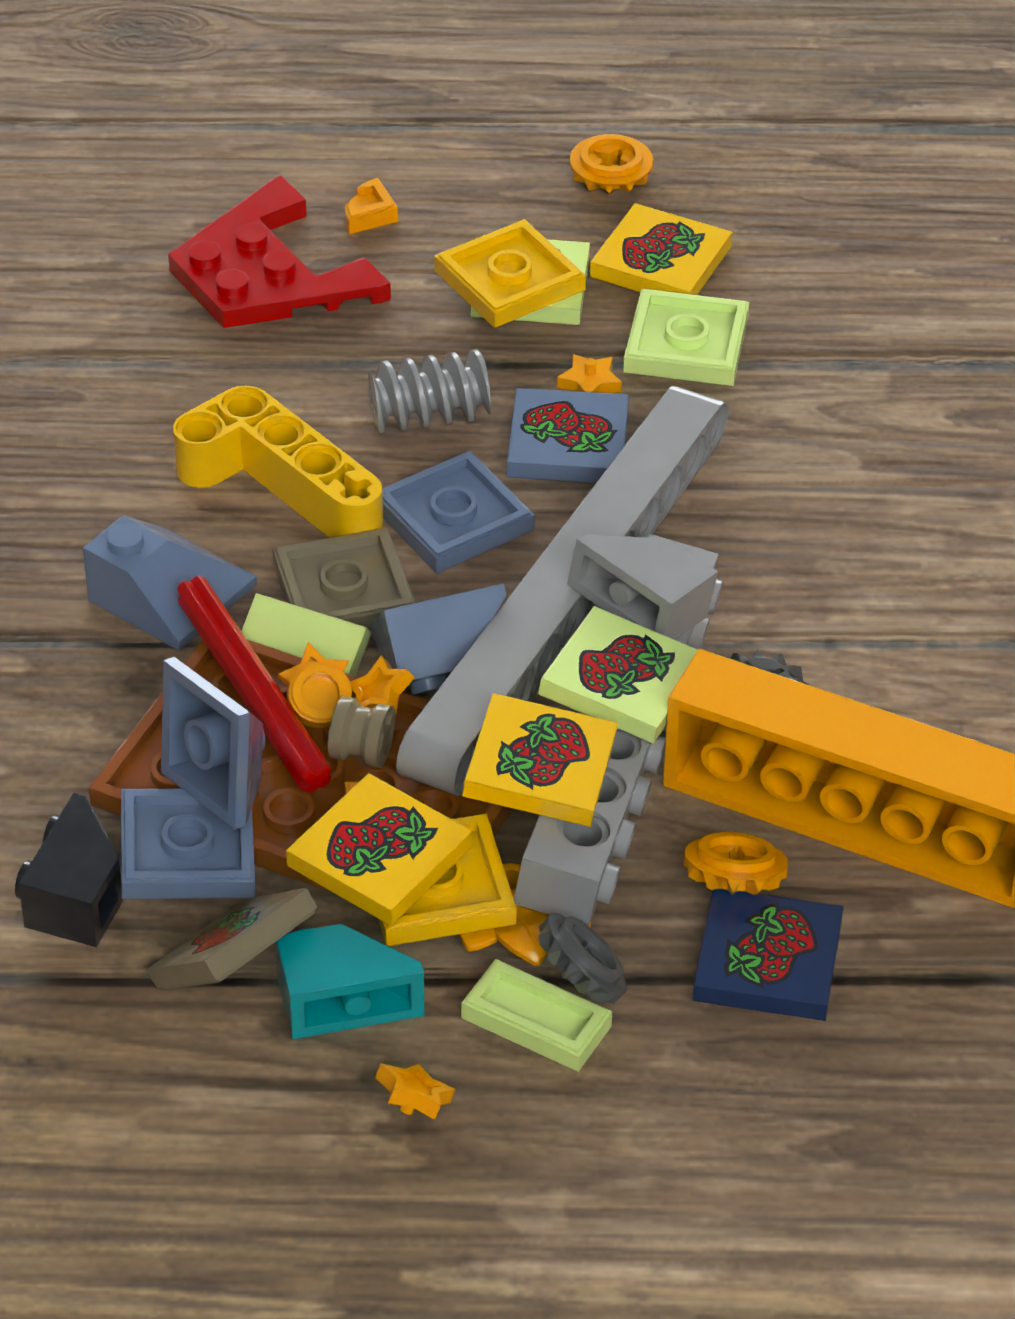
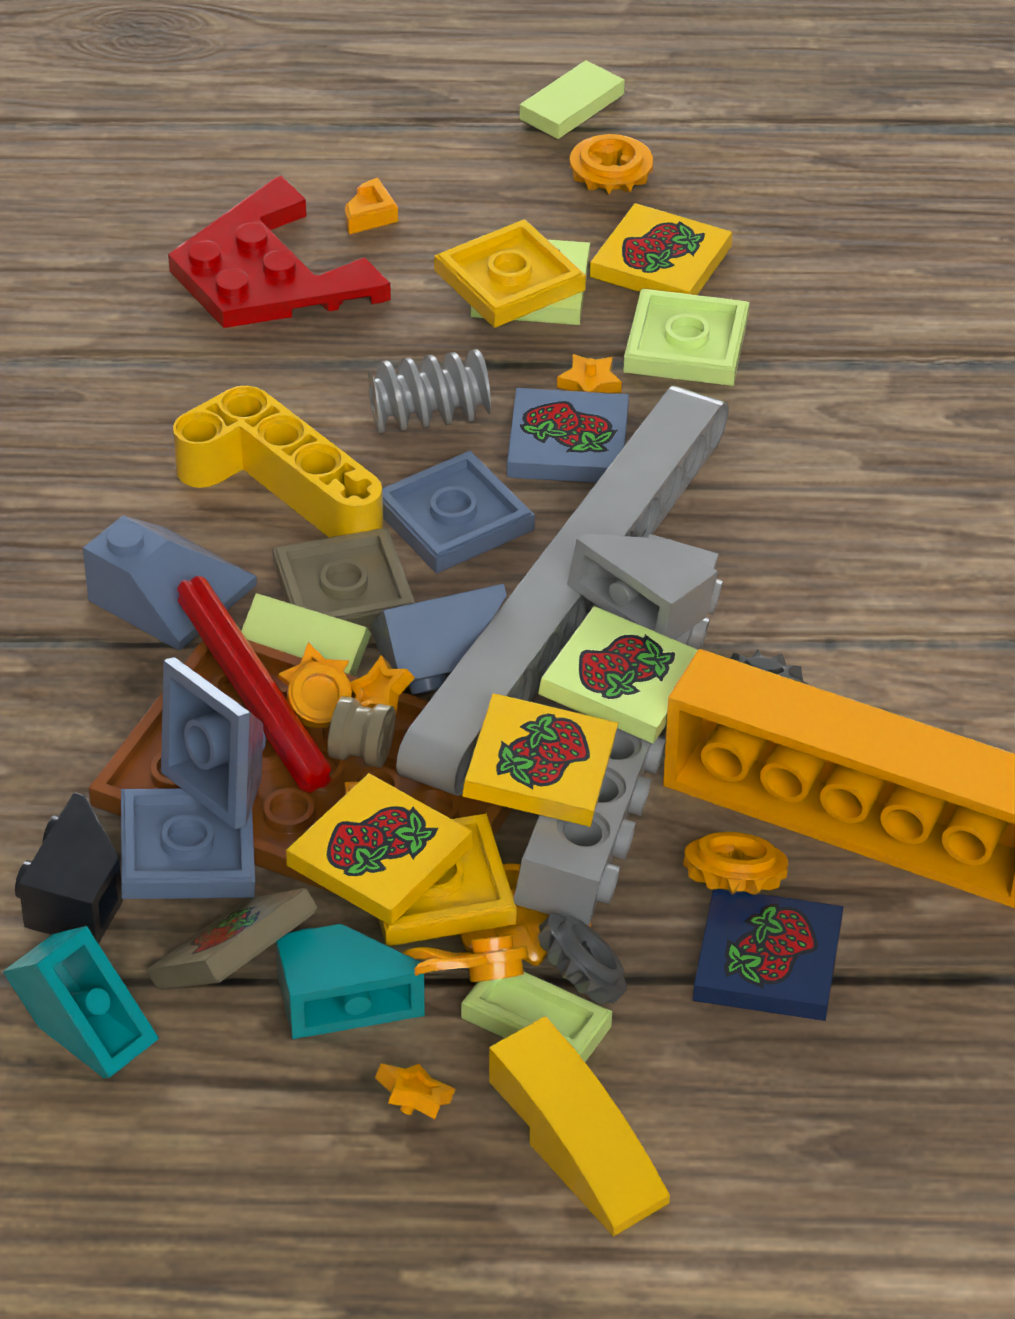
(81, 1001): none -> teal slope
(490, 960): none -> light orange plate
(571, 99): none -> yellowish green tile
(576, 1125): none -> yellow slope

